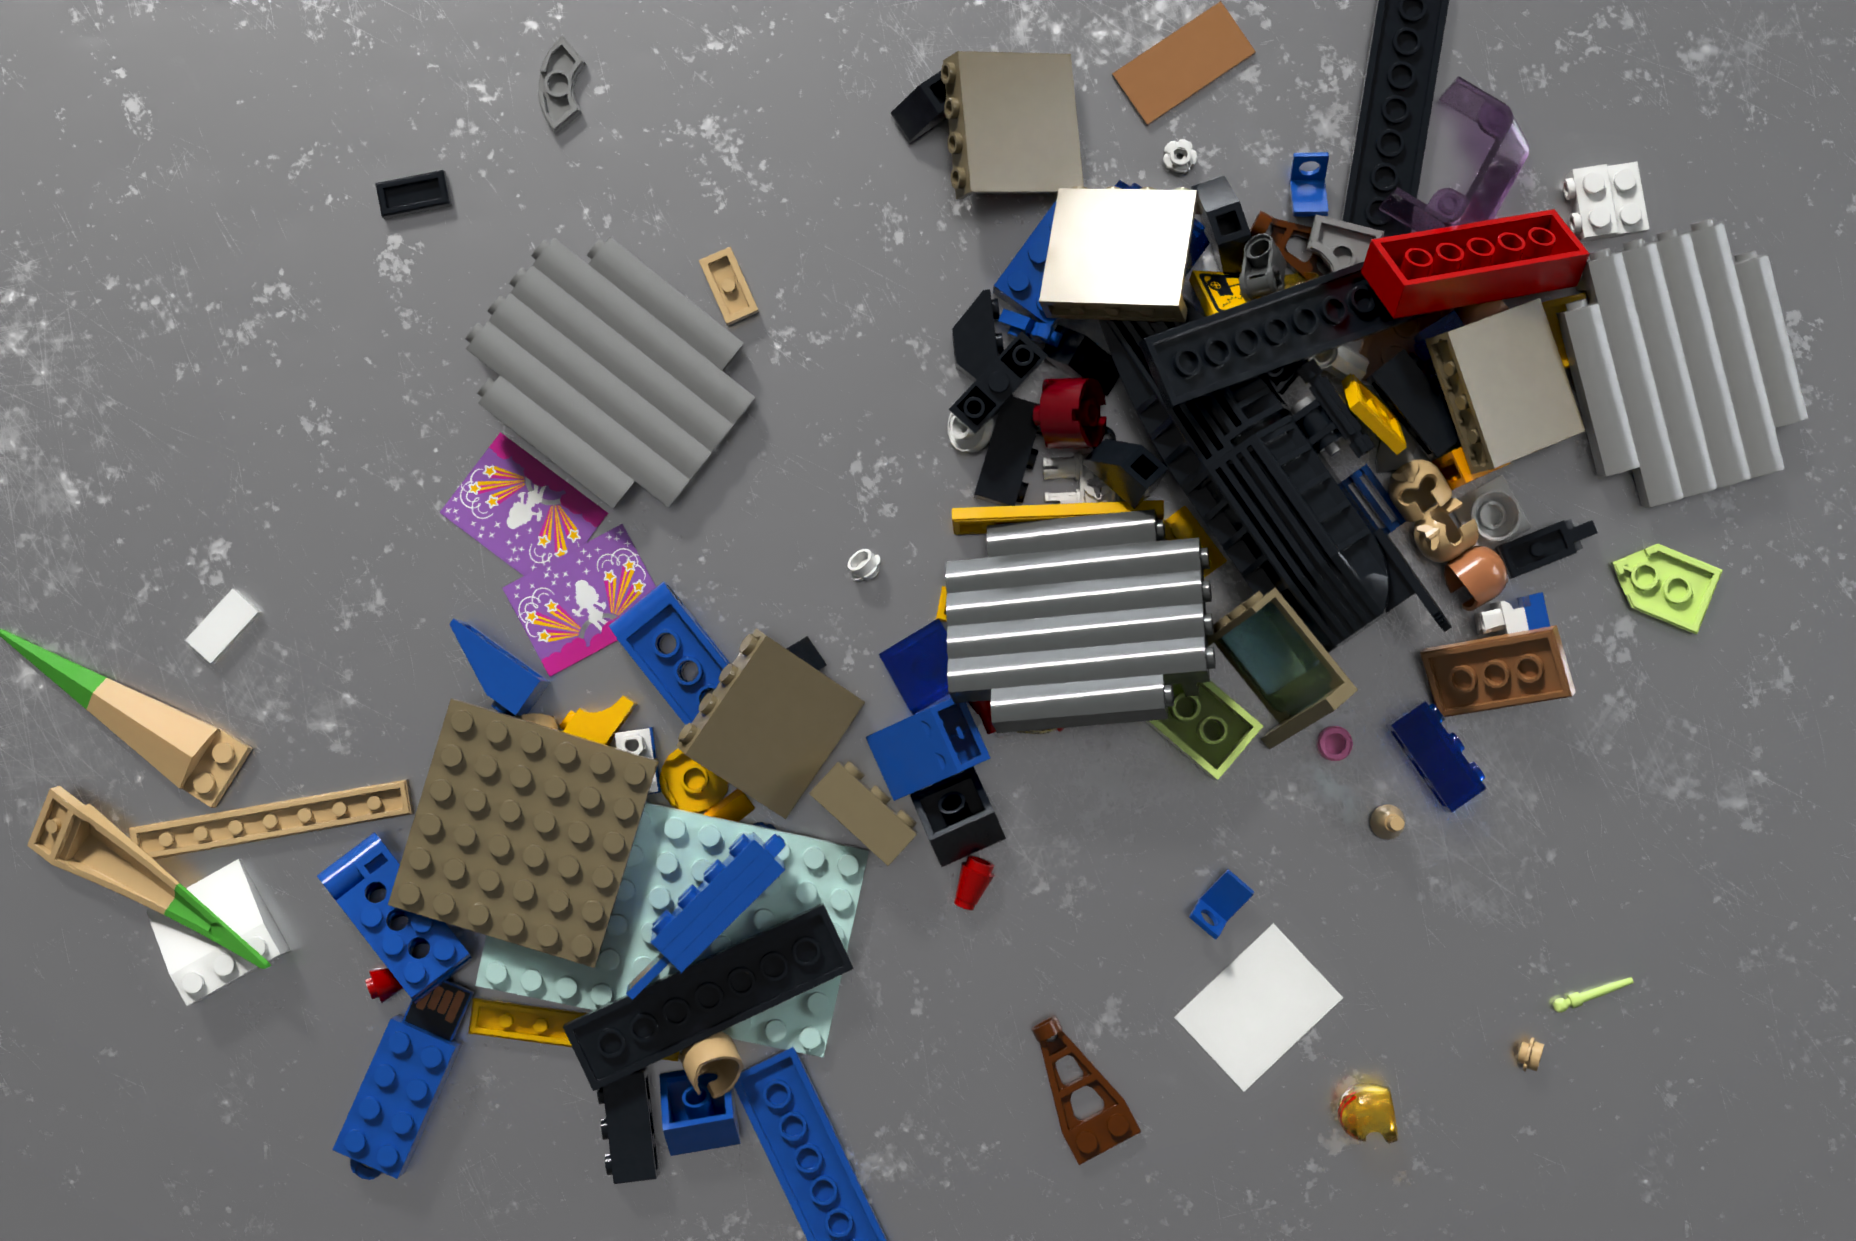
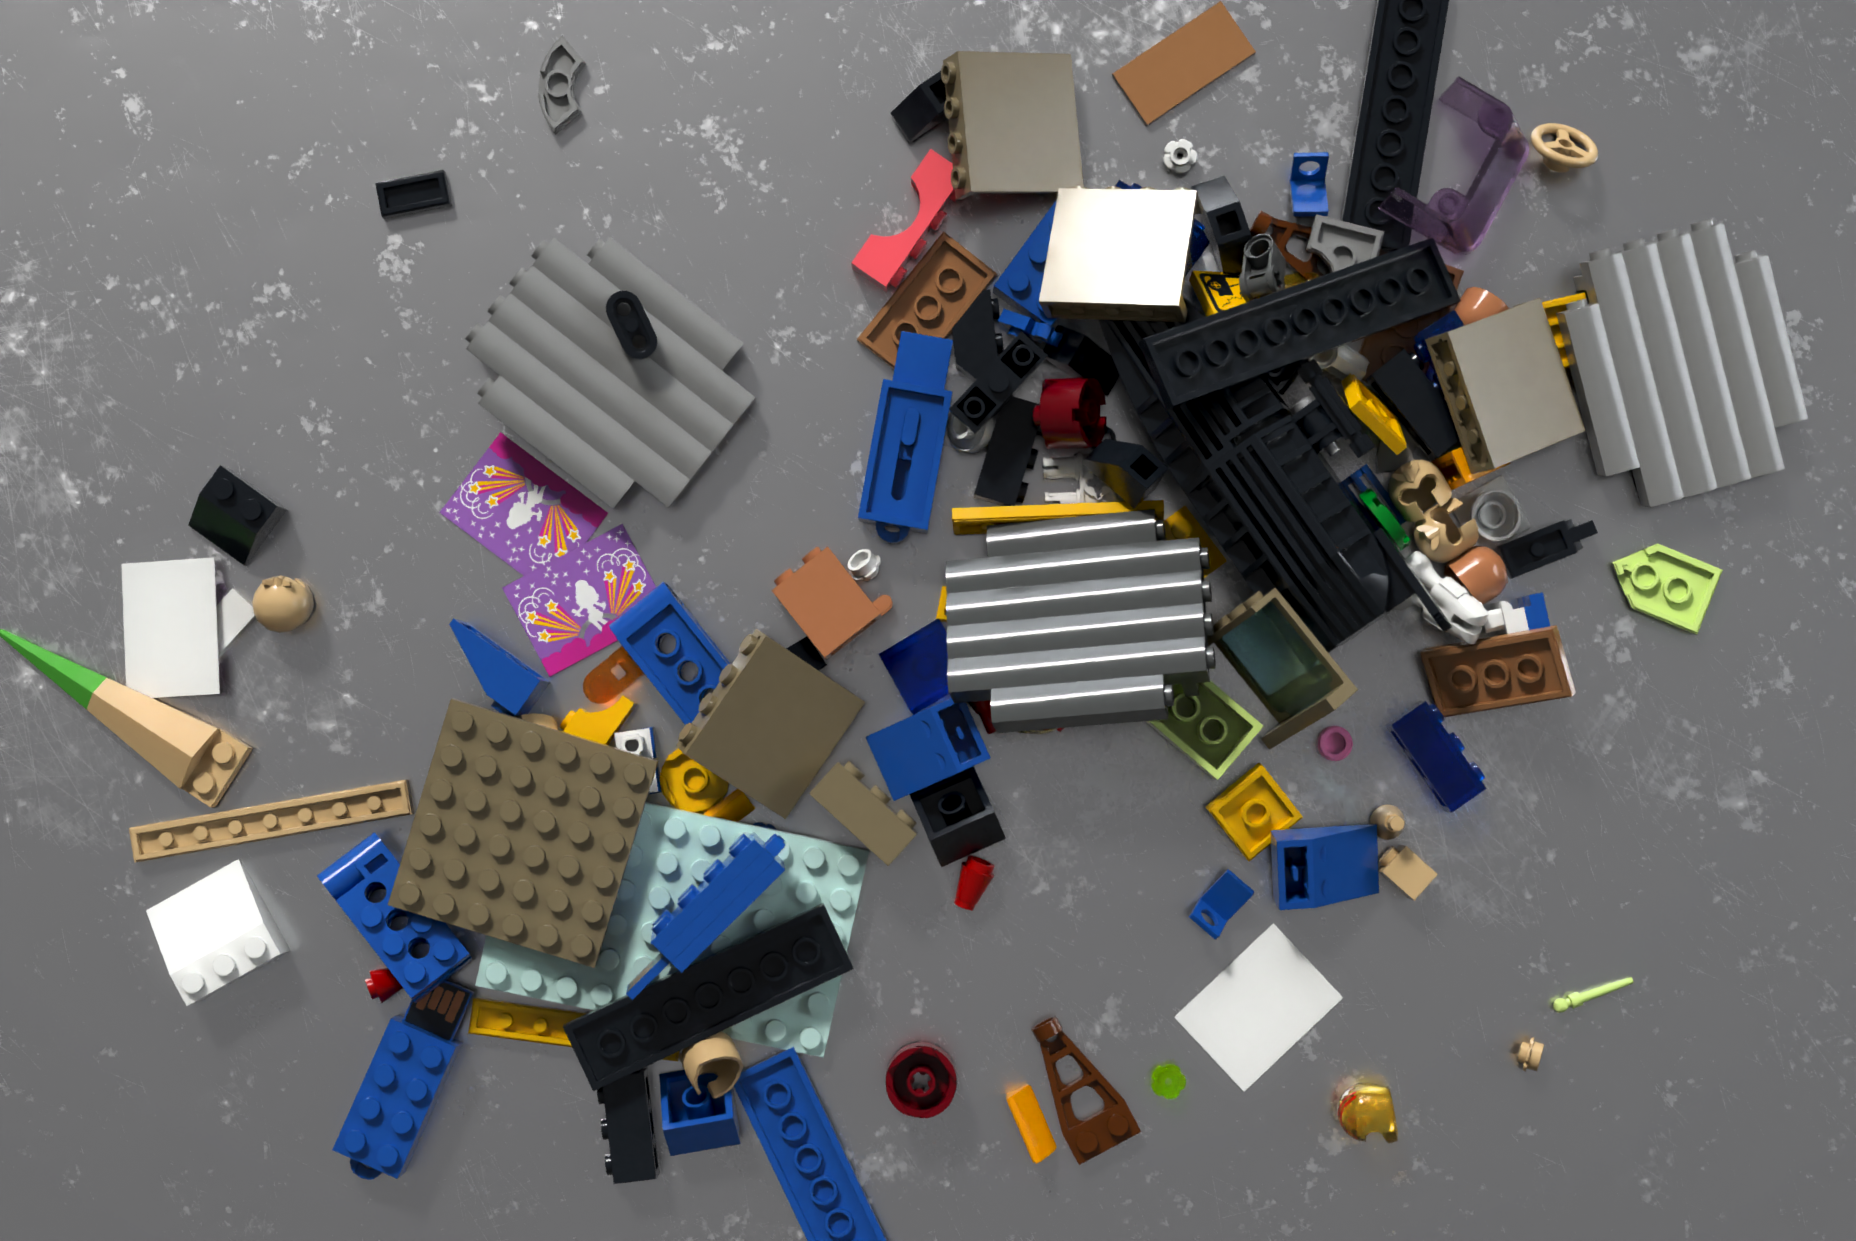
(92, 847): tan plate -> none
(171, 627): none -> white sticker
(235, 514): none -> black slope
(282, 603): none -> tan helmet
(602, 684): none -> clear orange plate
(631, 325): none -> black plate
(728, 286): tan plate -> none
(828, 601): none -> nougat container
(884, 257): none -> coral arch
(908, 439): none -> blue piece
(917, 1100): none -> dark red brick
(929, 298): none -> medium nougat tile
(1031, 1123): none -> light orange slope
(1161, 1074): none -> clear neon green plate
(1253, 809): none -> yellow plate
(1323, 865): none -> blue slope
(1385, 518): none -> green tile
(1406, 871): none -> tan brick
(1459, 608): none -> white piece
(1474, 263): red brick -> none
(1561, 153): none -> tan piece
(1606, 201): white plate -> none

